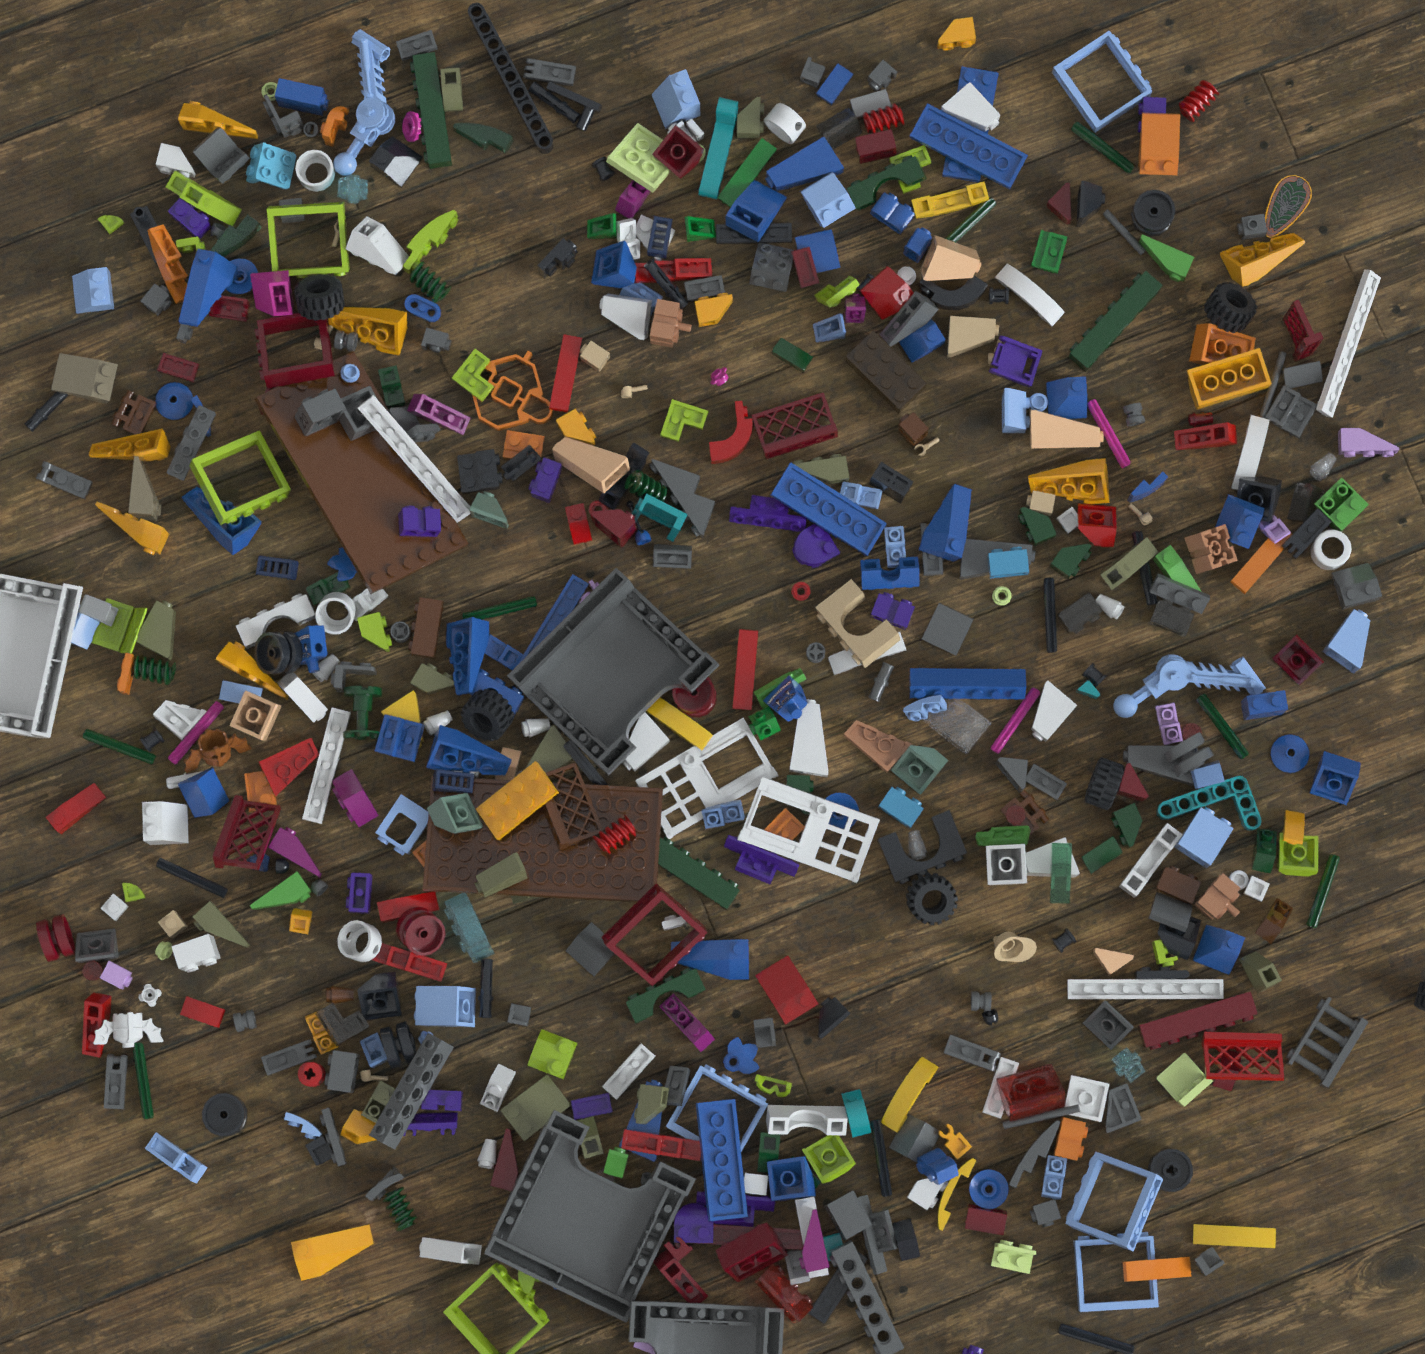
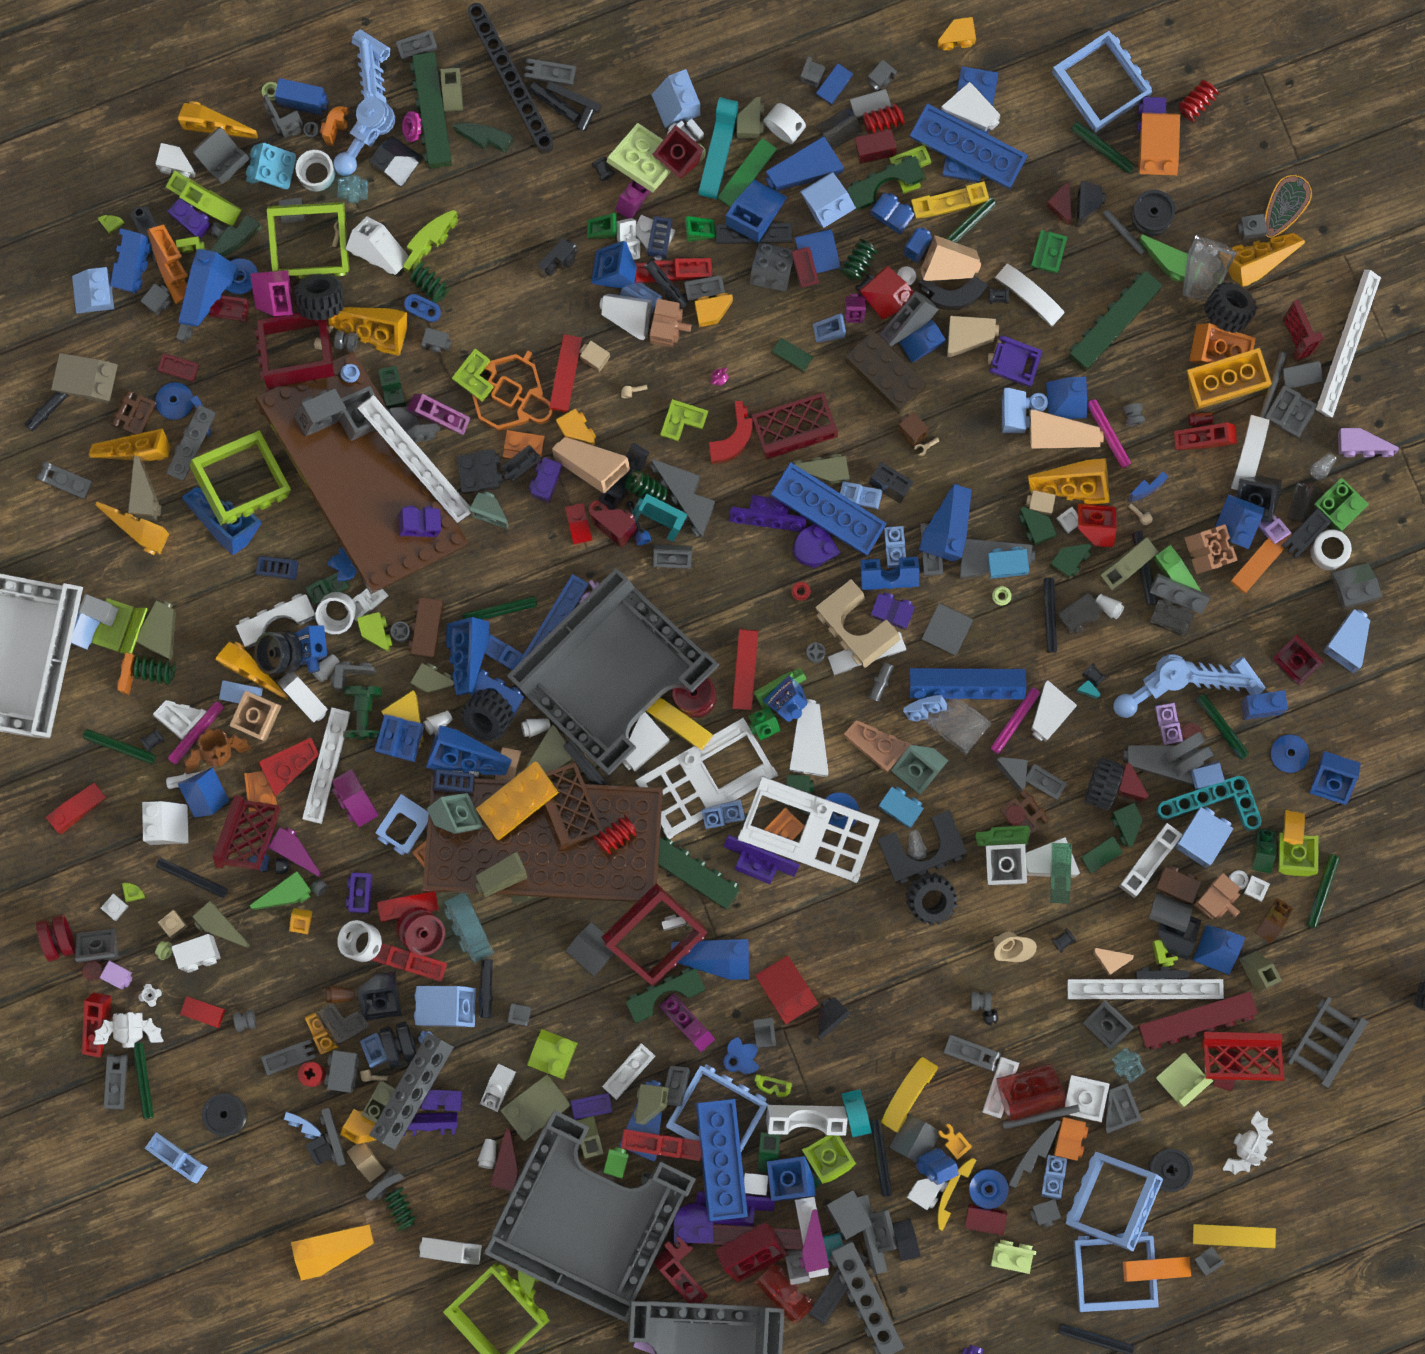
(131, 261): none -> blue wedge
(366, 1161): none -> tan slope
(832, 296): lime plate -> none
(858, 260): none -> dark green piece
(1206, 267): none -> clear slope
(1250, 1146): none -> white helmet

